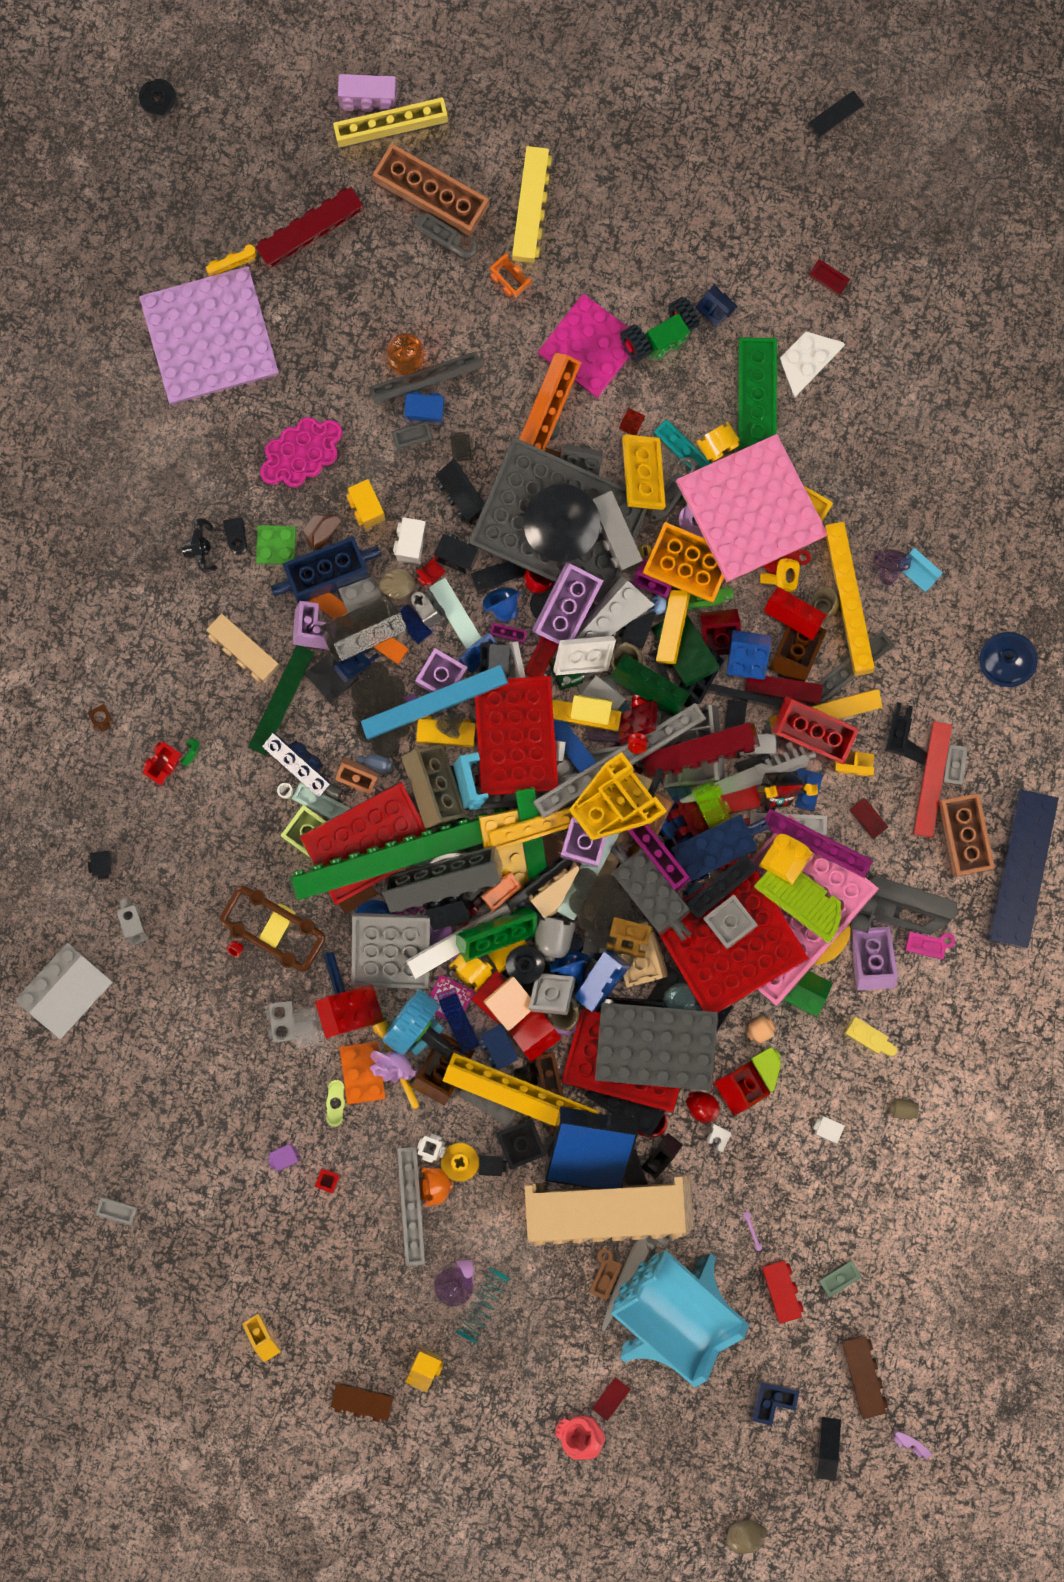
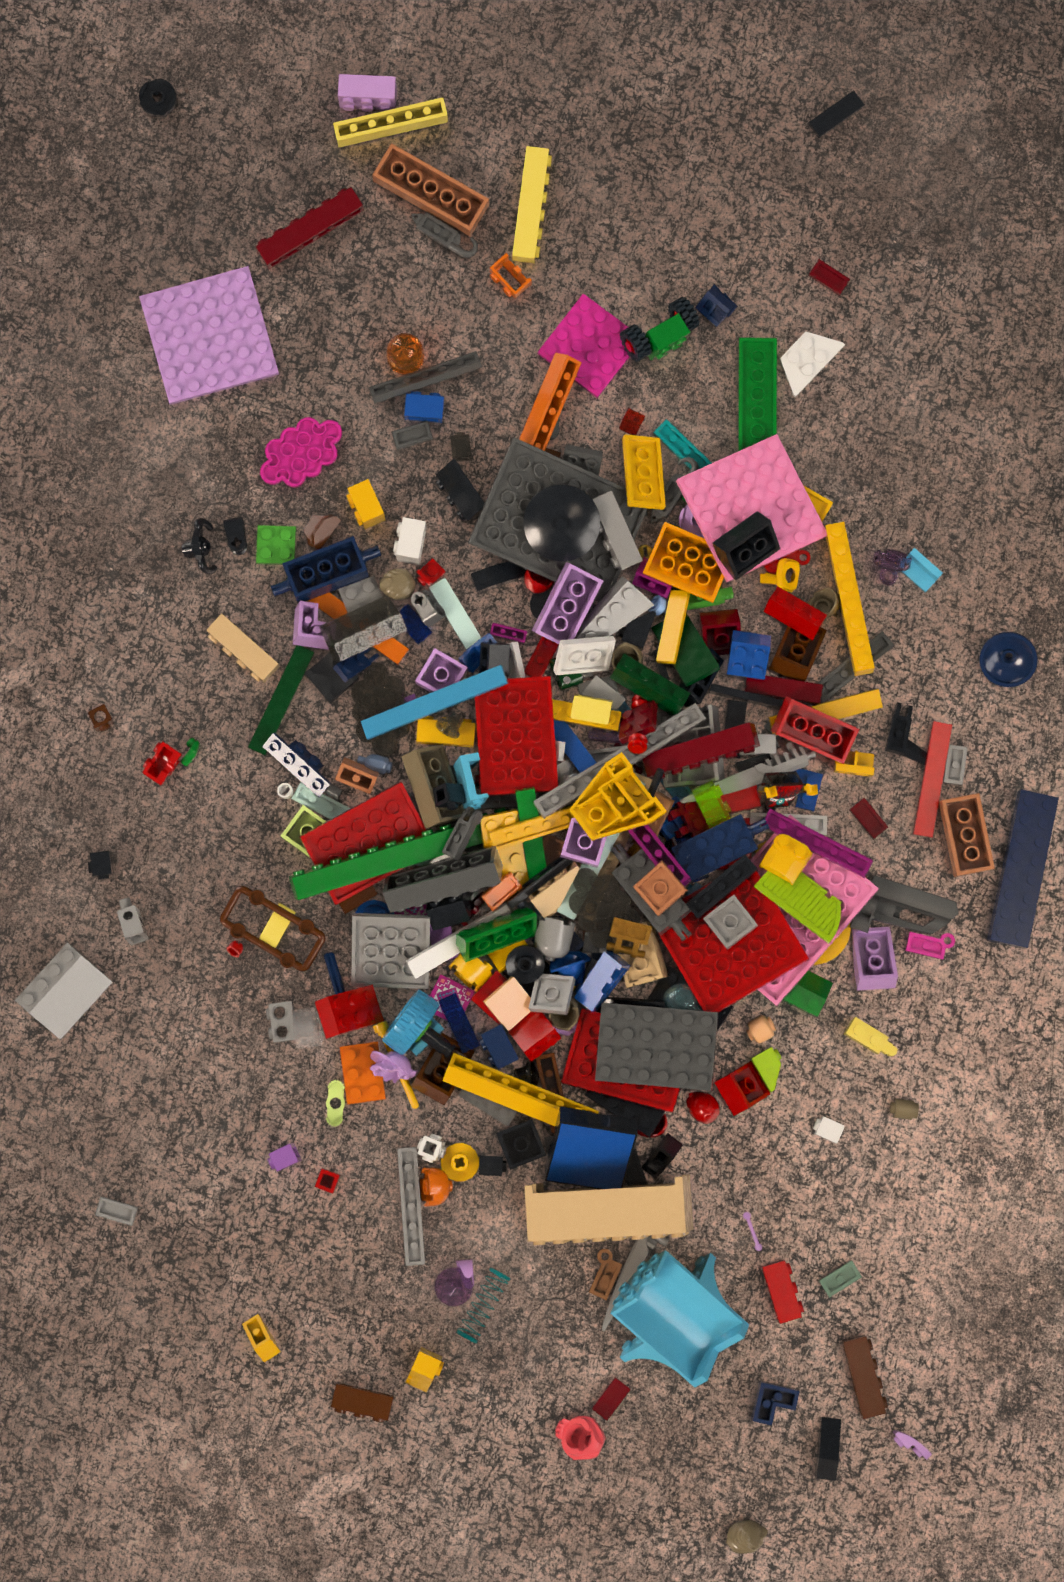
(231, 261): yellow plate -> none
(449, 796): none -> black brick
(456, 554): black brick -> none
(462, 833): none -> dark grey hinge
(502, 603): blue helmet -> none
(660, 888): none -> nougat tile
(717, 441): yellow brick -> none
(720, 1135): white hinge -> none
(746, 545): none -> black slope

